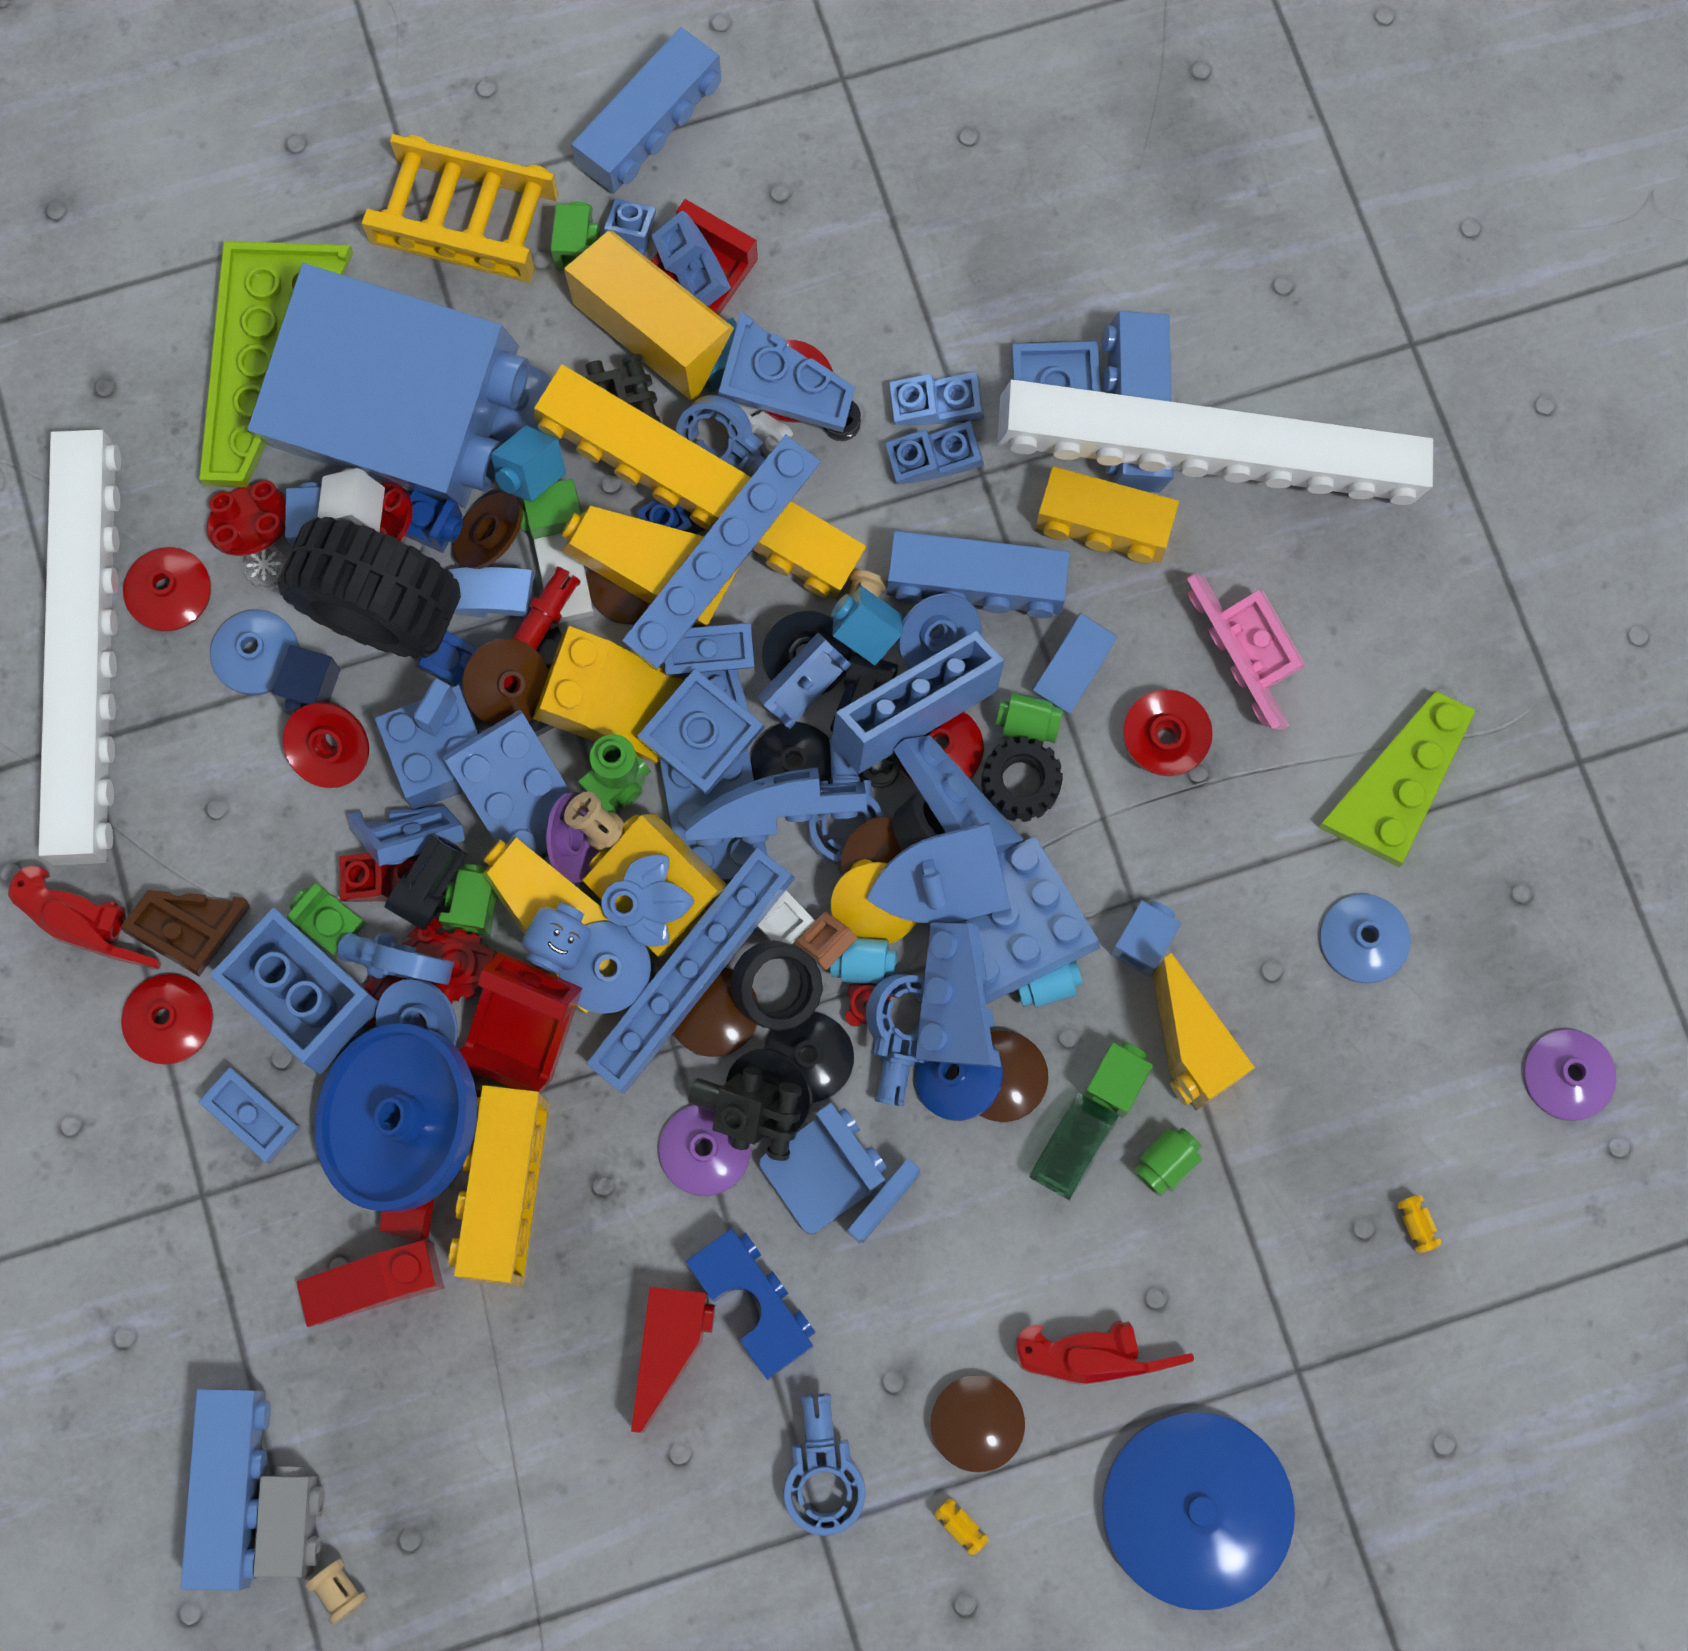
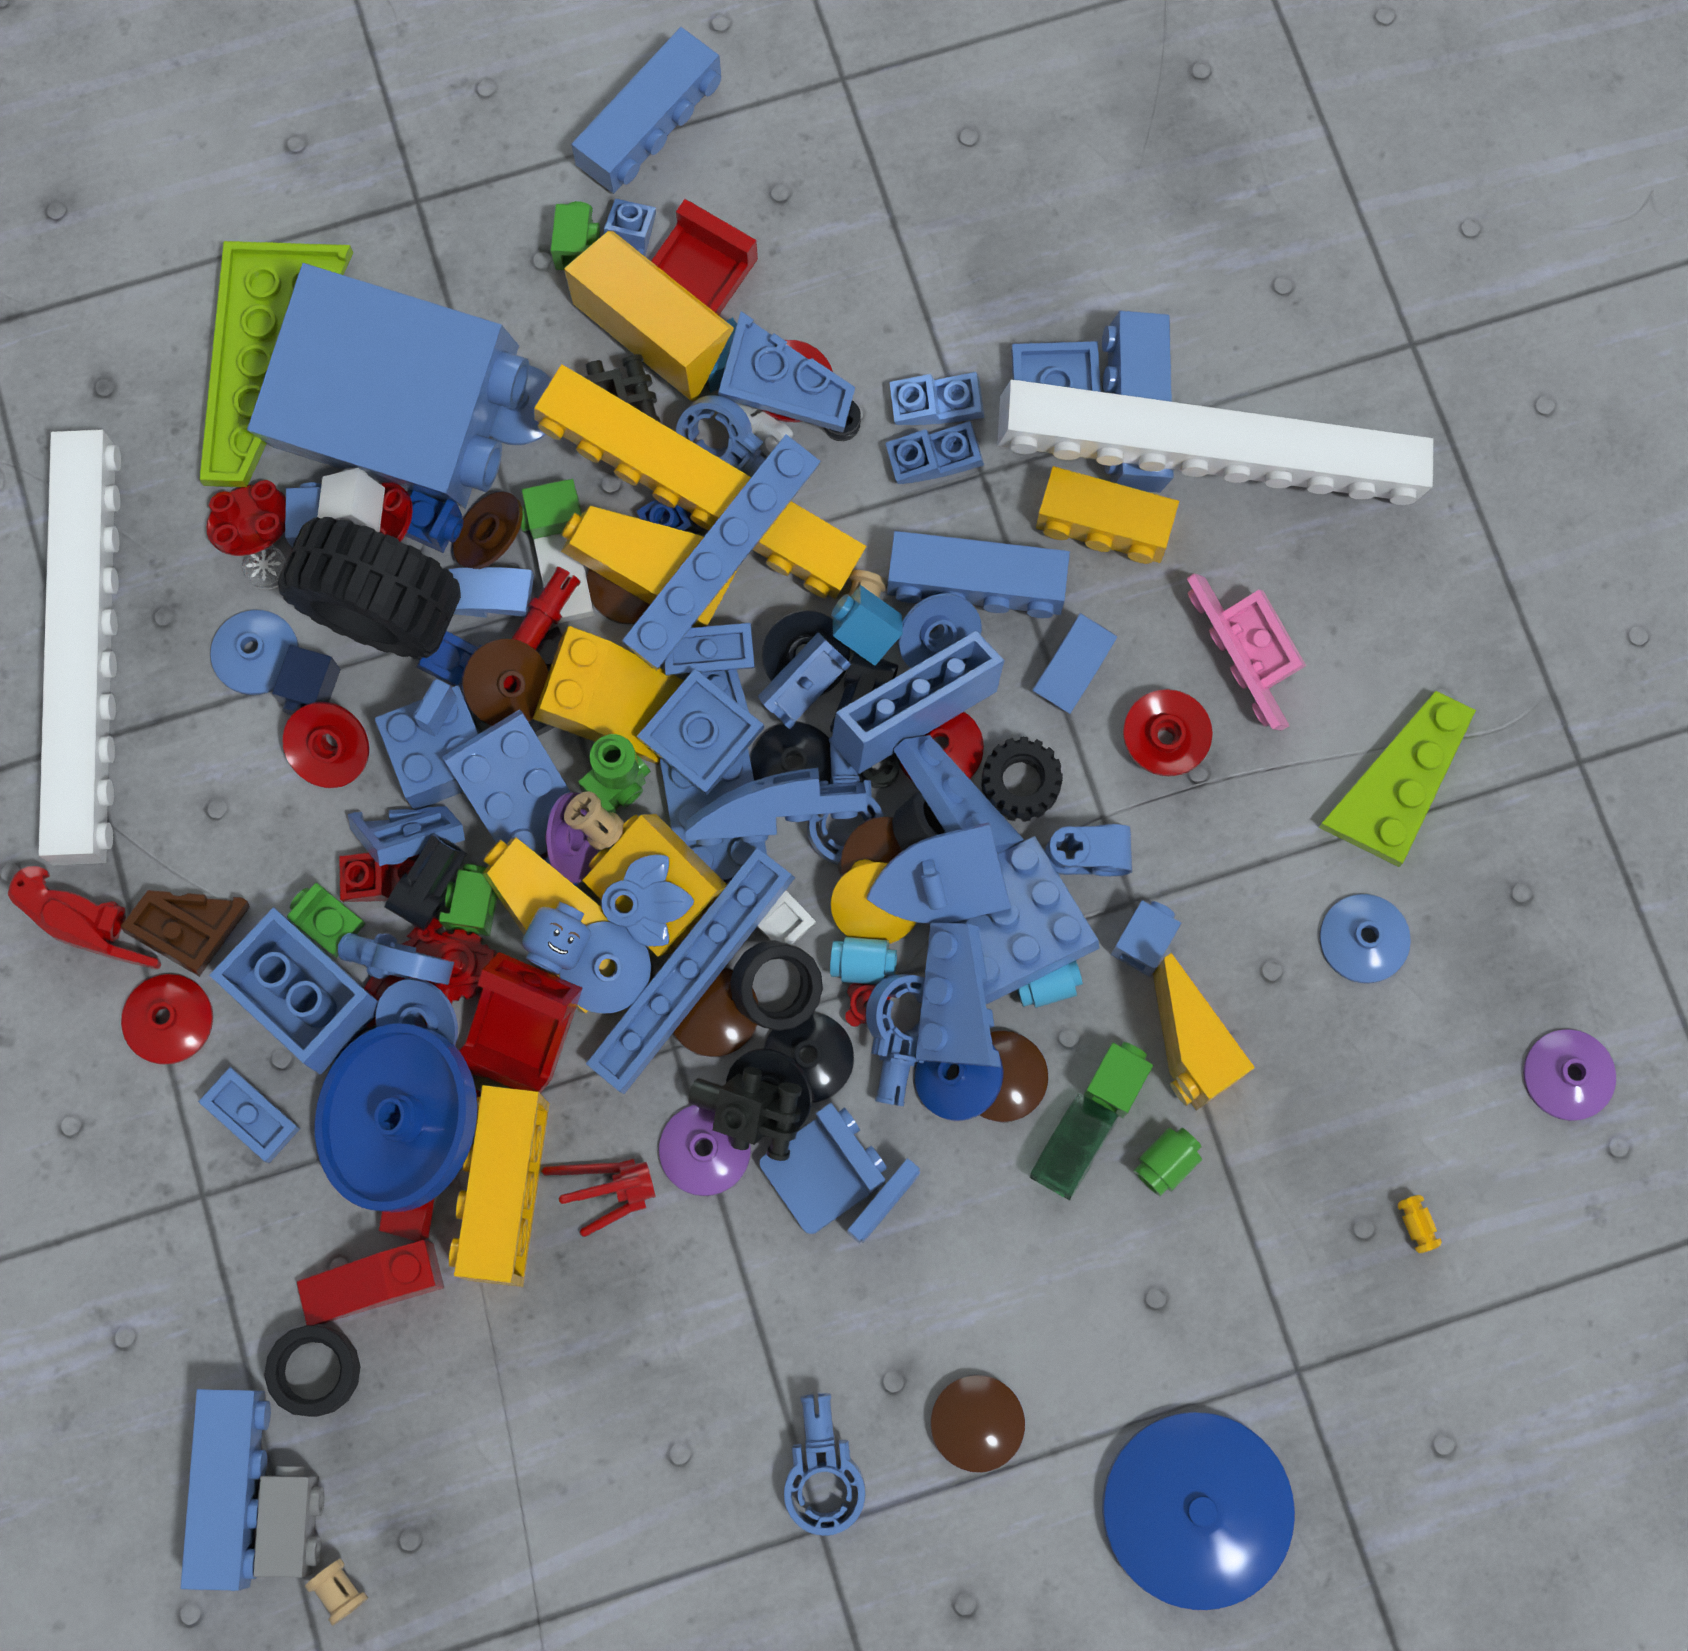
(179, 602): red dish -> none
(276, 1367): none -> black tyre
(467, 247): yellow fence -> none
(528, 463): dark azure brick -> none
(630, 1184): none -> red plant
(670, 1340): red slope -> none
(690, 258): medium blue slope -> none
(730, 1266): blue arch -> none
(826, 940): nougat tile -> none
(961, 1526): yellow piece -> none
(1029, 718): bright green brick -> none
(1087, 1355): red animal -> none
(1099, 850): none -> medium blue piece

